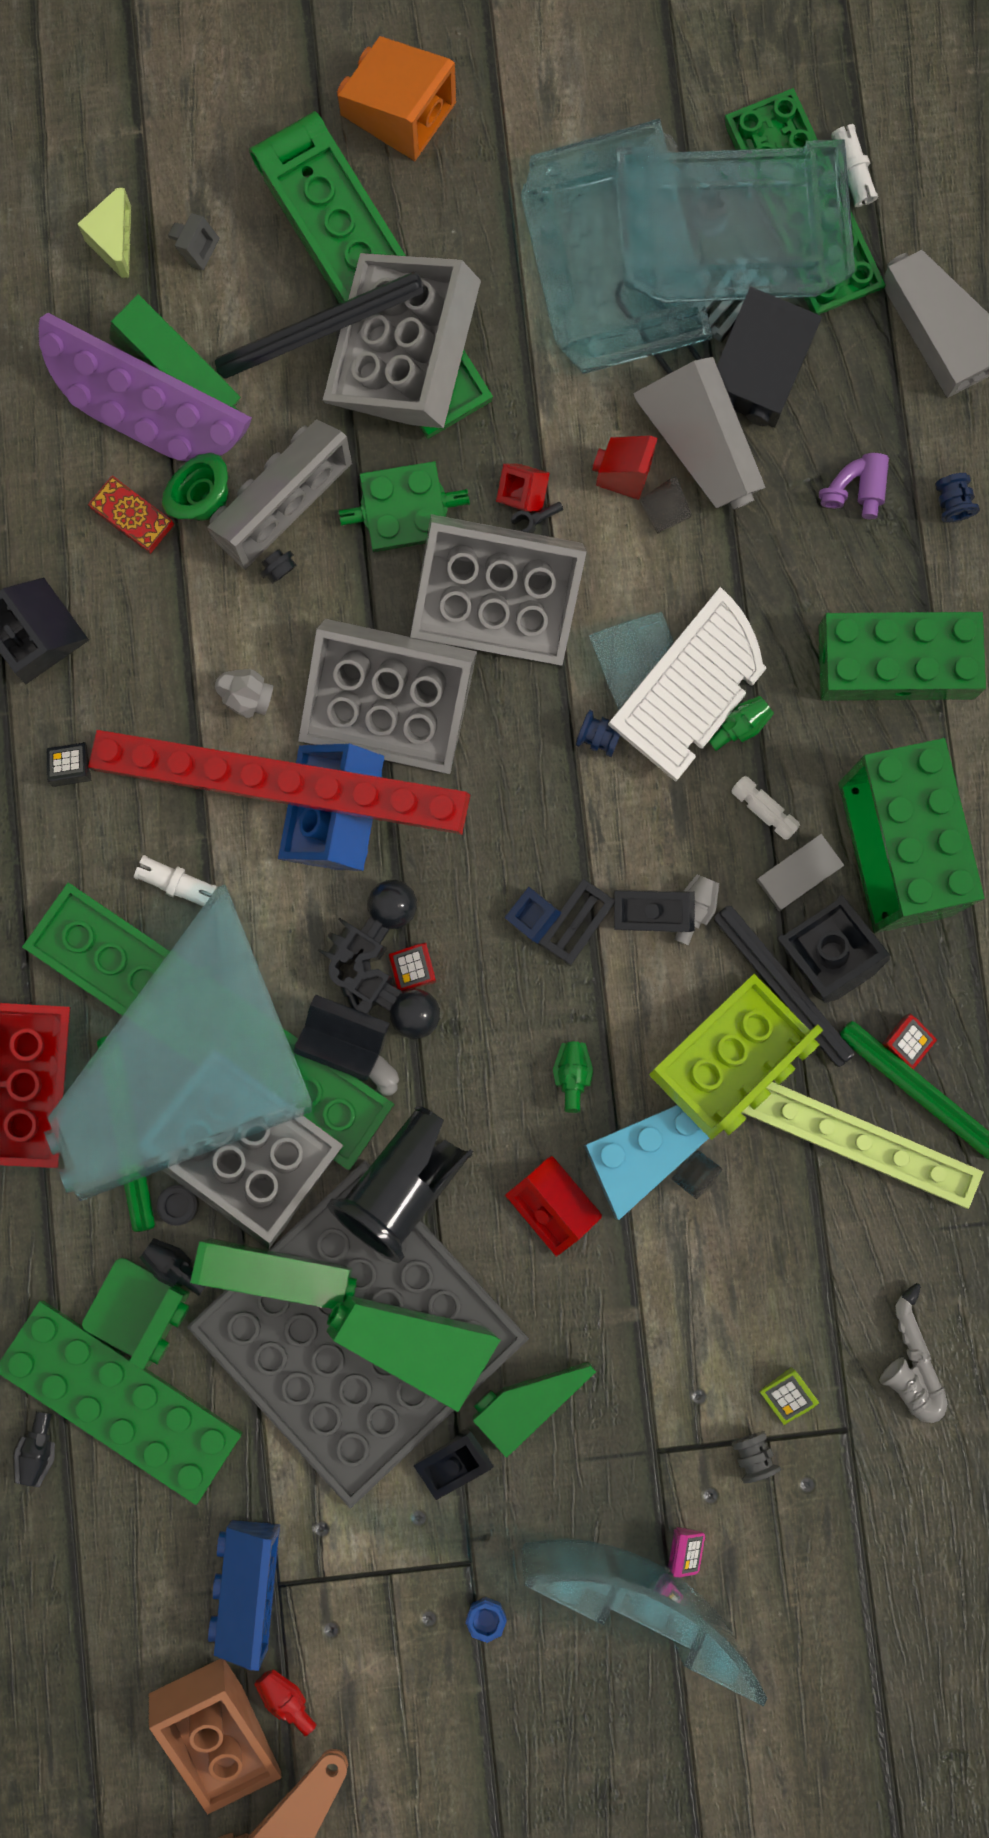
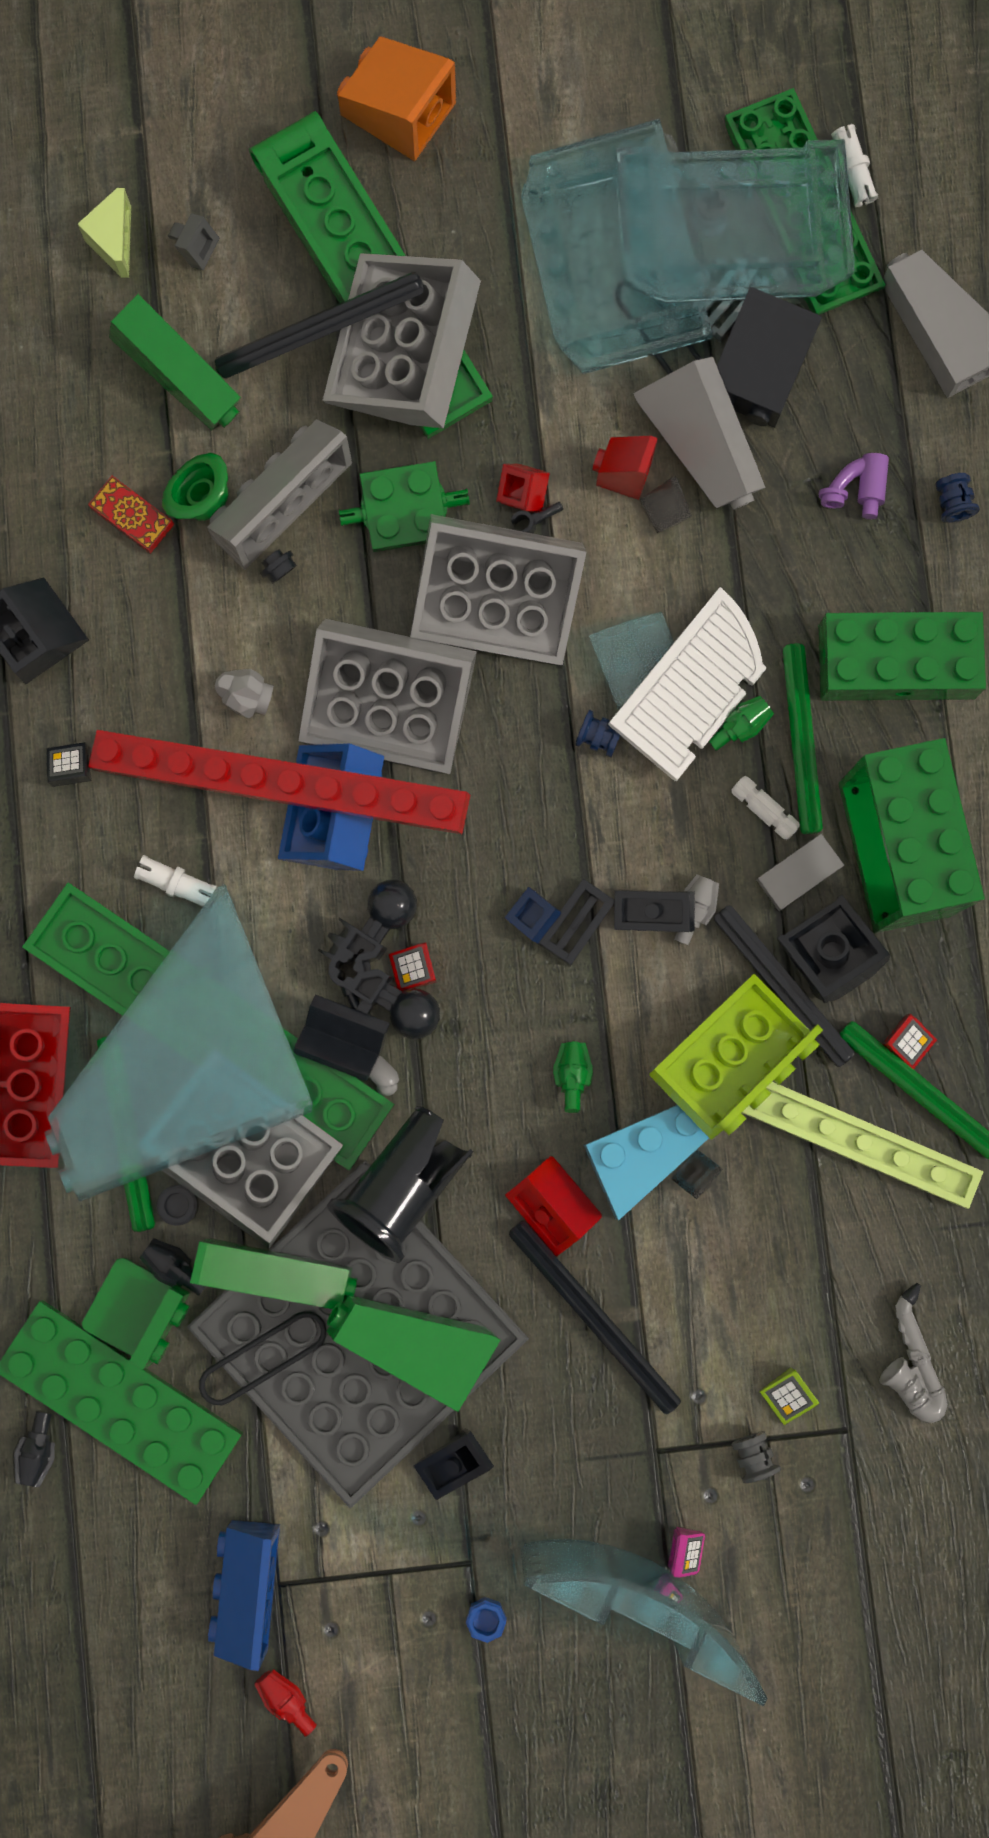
(137, 395): medium lavender plate -> none
(206, 1373): none -> black piece
(212, 1736): nougat slope -> none
(522, 1407): green slope -> none
(594, 1317): none -> black axle
(802, 739): none -> green axle

